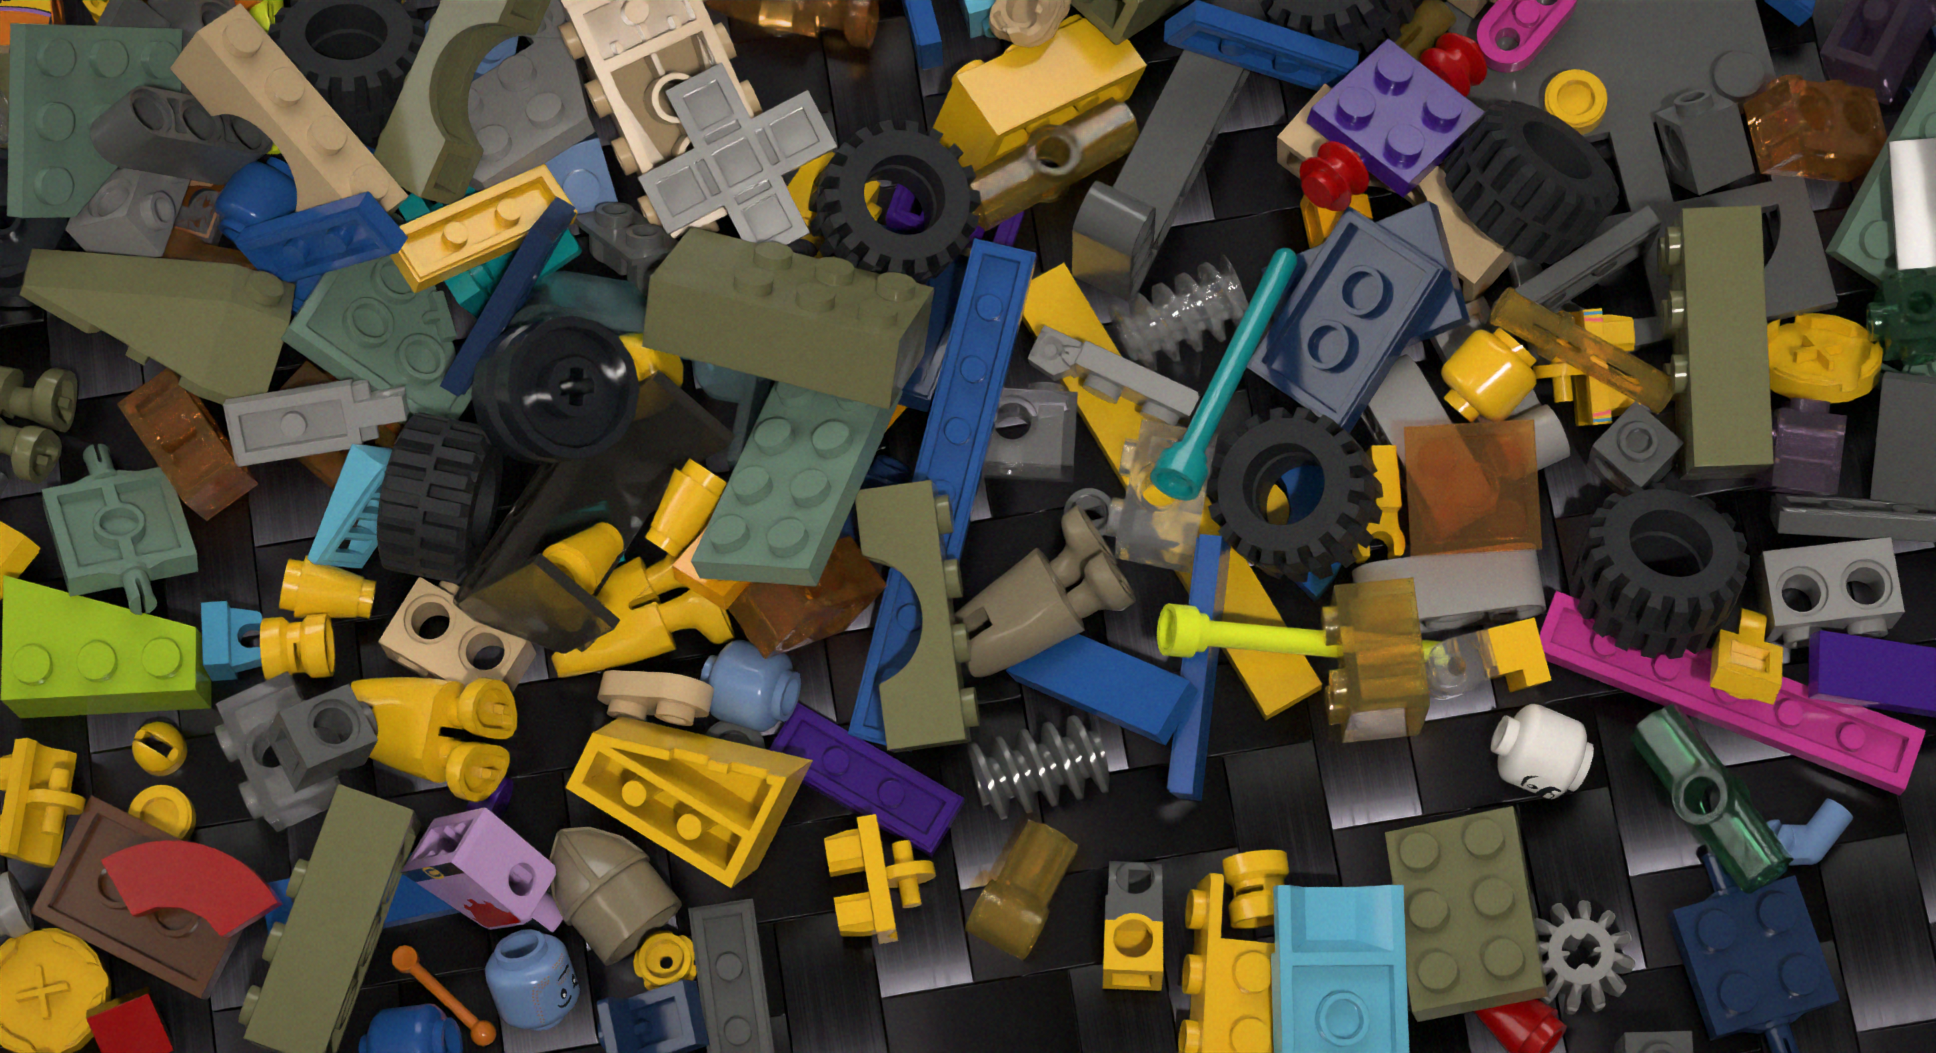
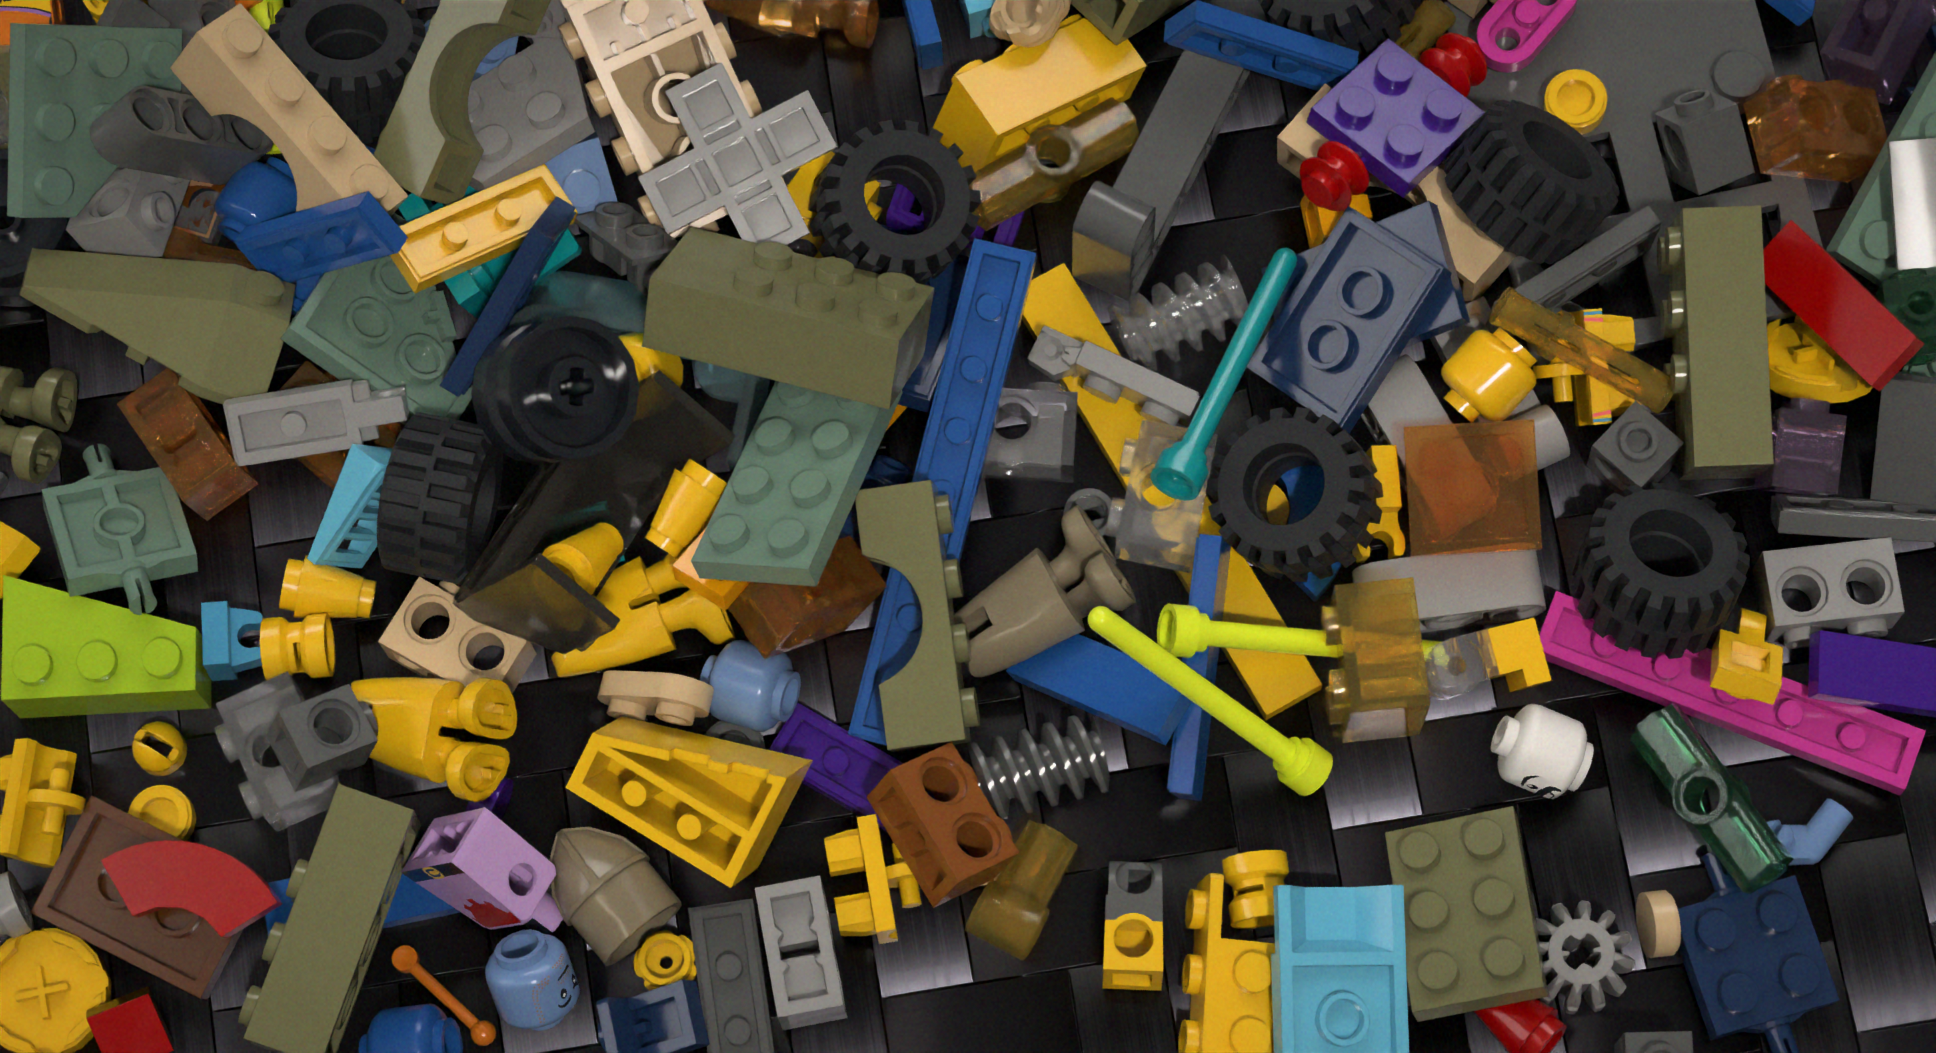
(800, 953): none -> light grey brick
(931, 829): none -> dark orange brick
(1298, 762): none -> neon yellow piece
(1658, 923): none -> tan tile
(1837, 306): none -> red tile

